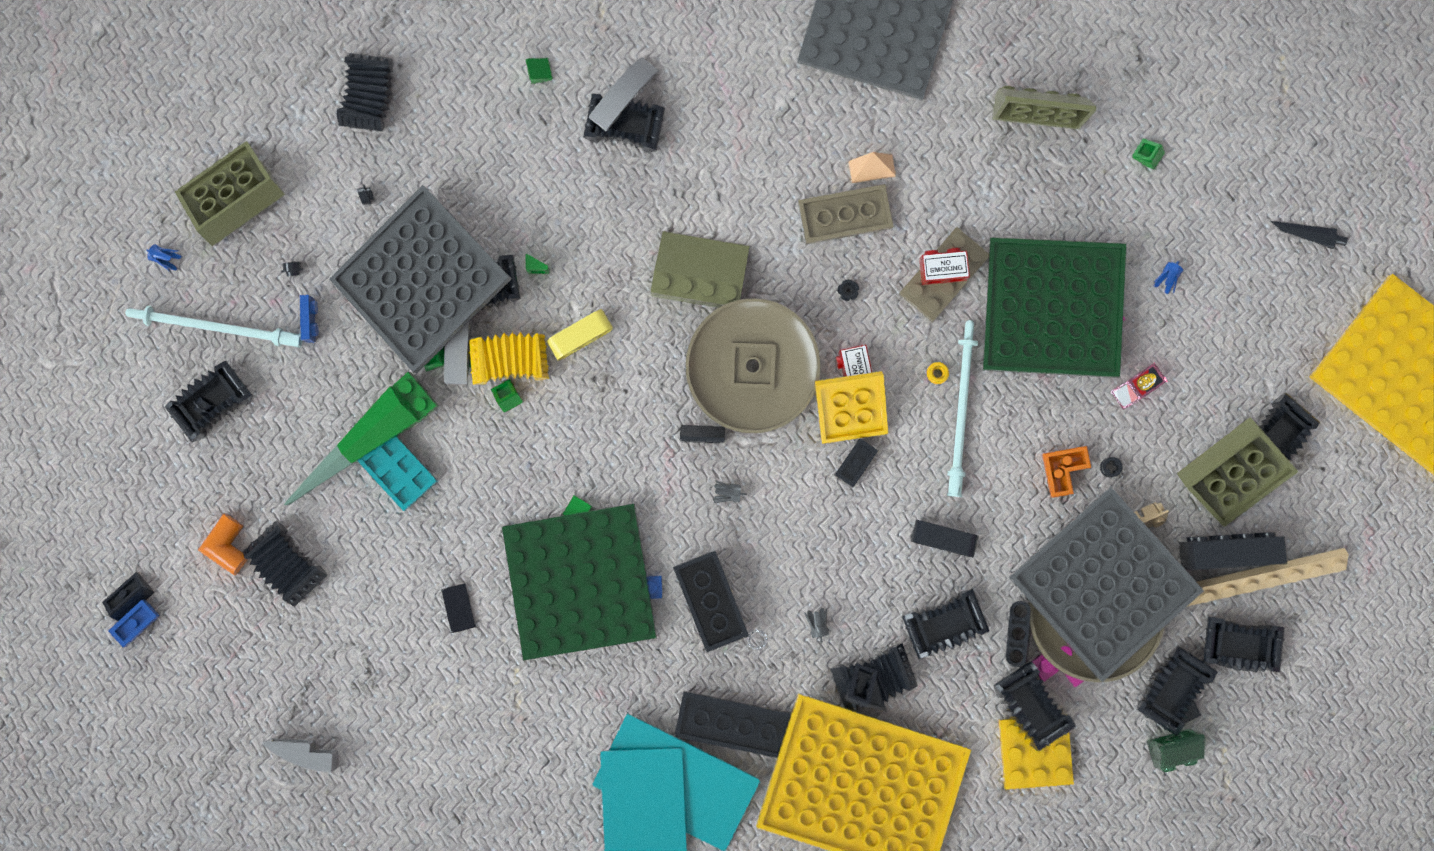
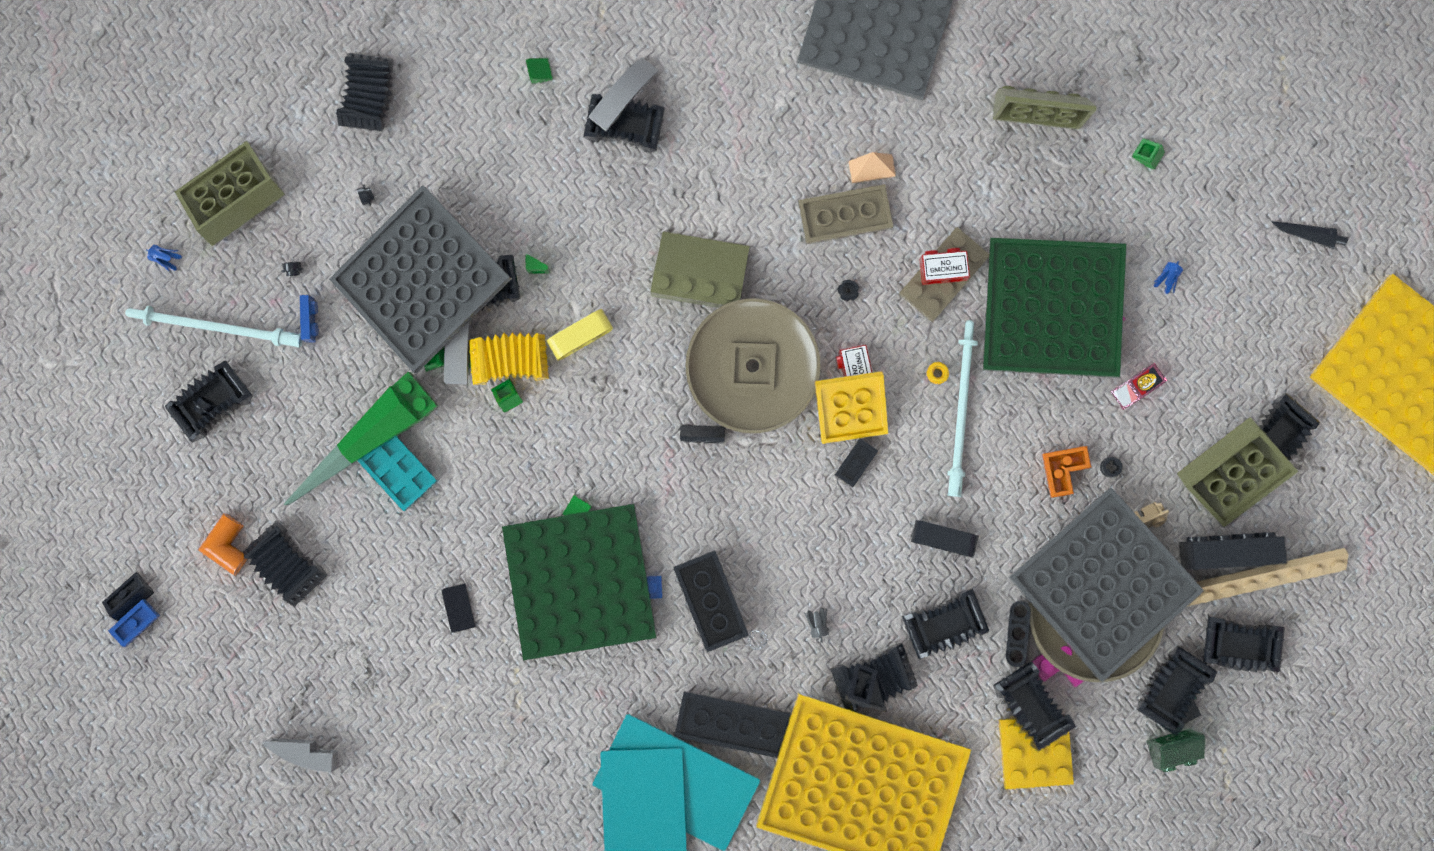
(730, 492): dark grey piece -> none

